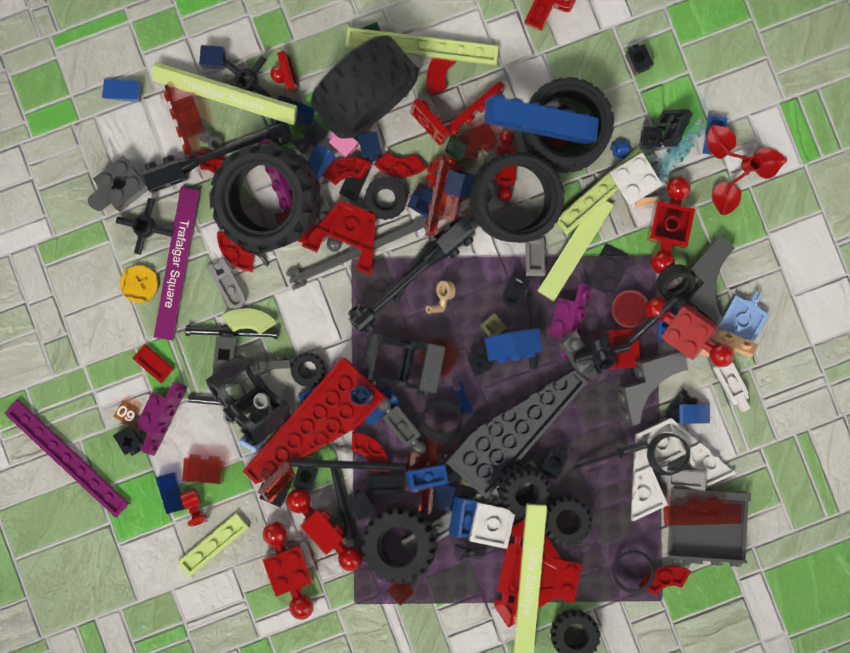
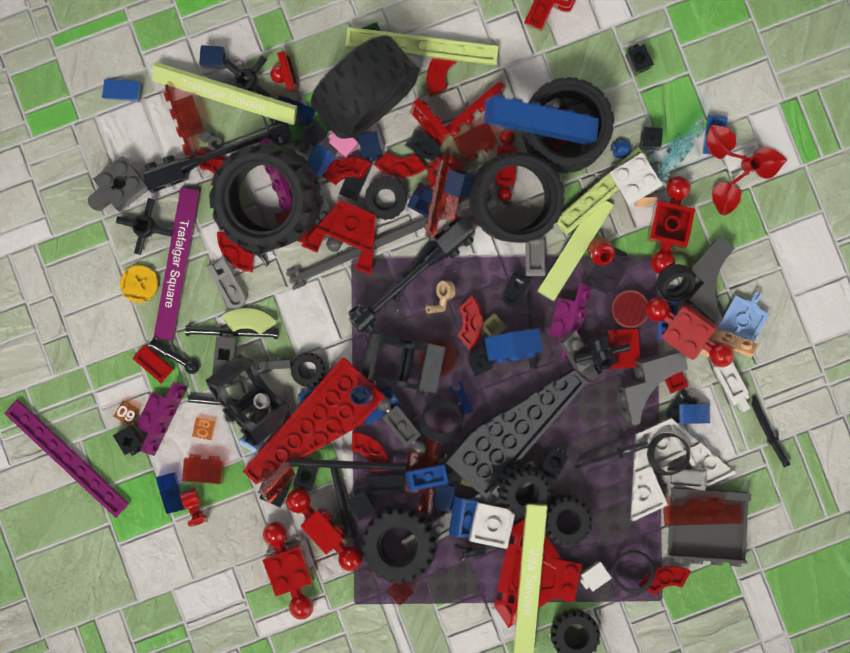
(191, 366): none -> black pin
(203, 428): none -> clear orange tile
(213, 544): yellowish green tile -> none
(428, 150): none -> black plate
(455, 148): clear green tile -> none
(472, 322): none -> red tile
(594, 576): none -> white brick
(601, 251): none -> red head
(651, 321): black bar -> none
(674, 124): black plate -> none
(676, 382): none -> red tile
(768, 432): none -> black sword

